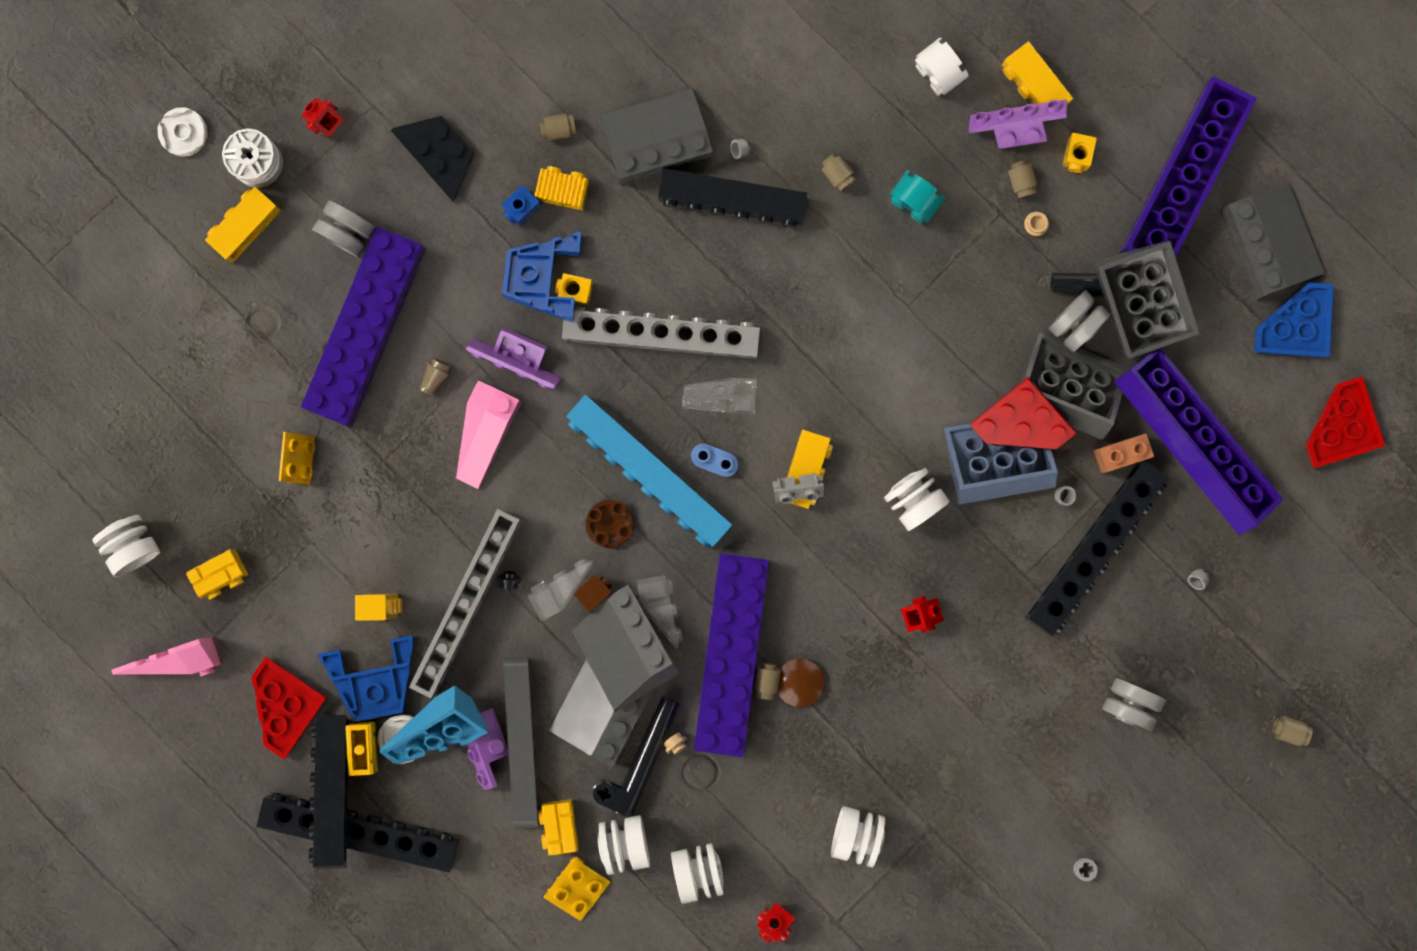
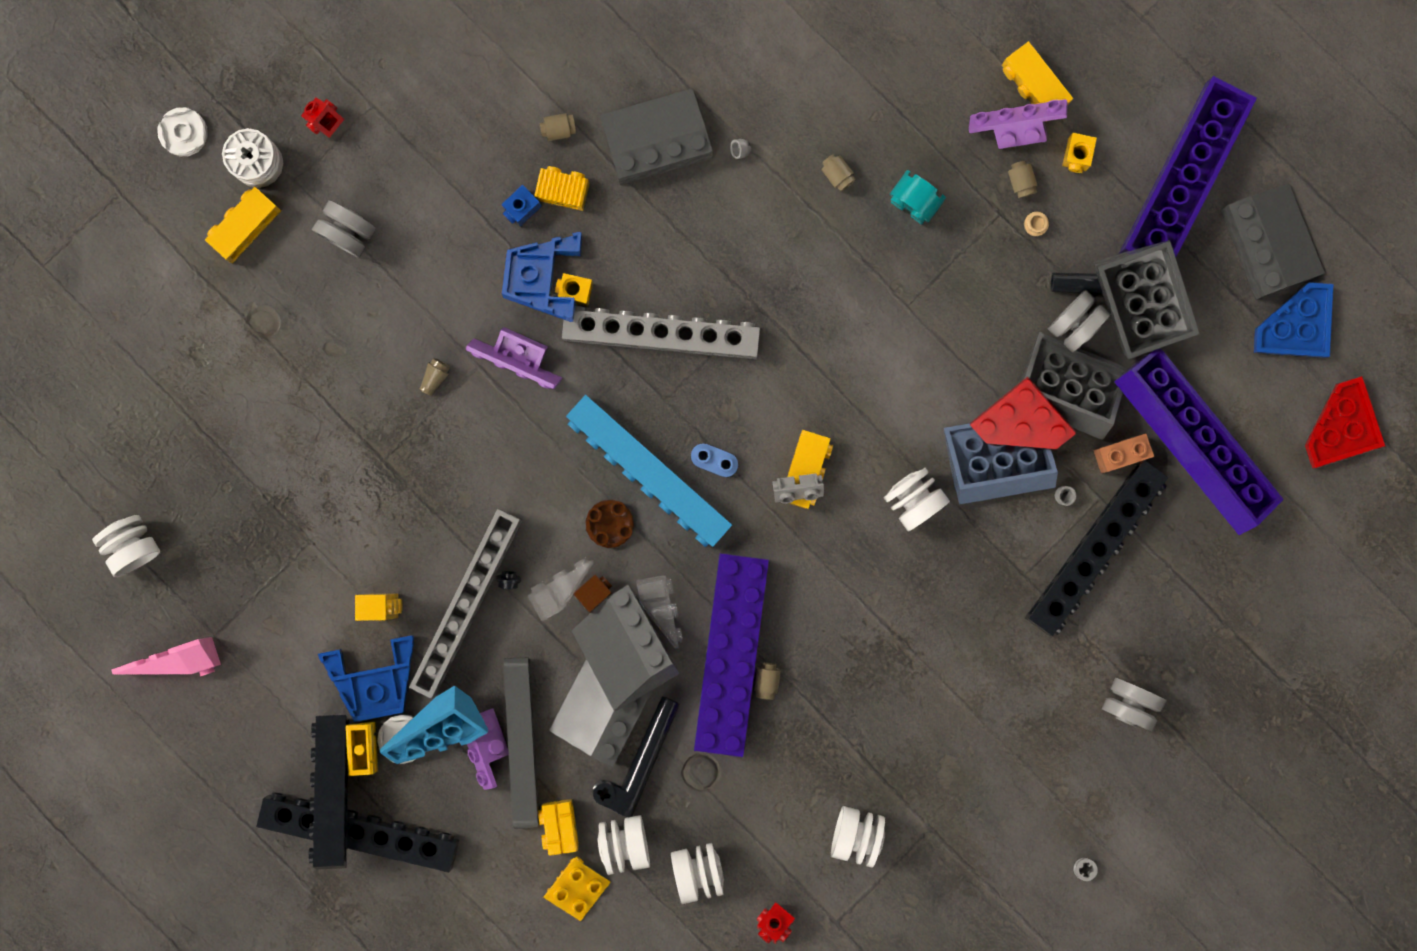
(217, 574): yellow brick -> none
(283, 706): red plate -> none
(297, 458): yellow hinge -> none
(363, 327): dark purple brick -> none
(438, 151): black wing -> none
(485, 426): bright pink wedge -> none
(675, 744): tan plate -> none
(722, 395): clear slope -> none
(732, 197): black brick -> none
(800, 682): reddish brown dish -> none
(922, 614): red brick -> none
(941, 66): white brick -> none
(1196, 583): light grey hinge -> none
(1292, 731): dark tan brick -> none

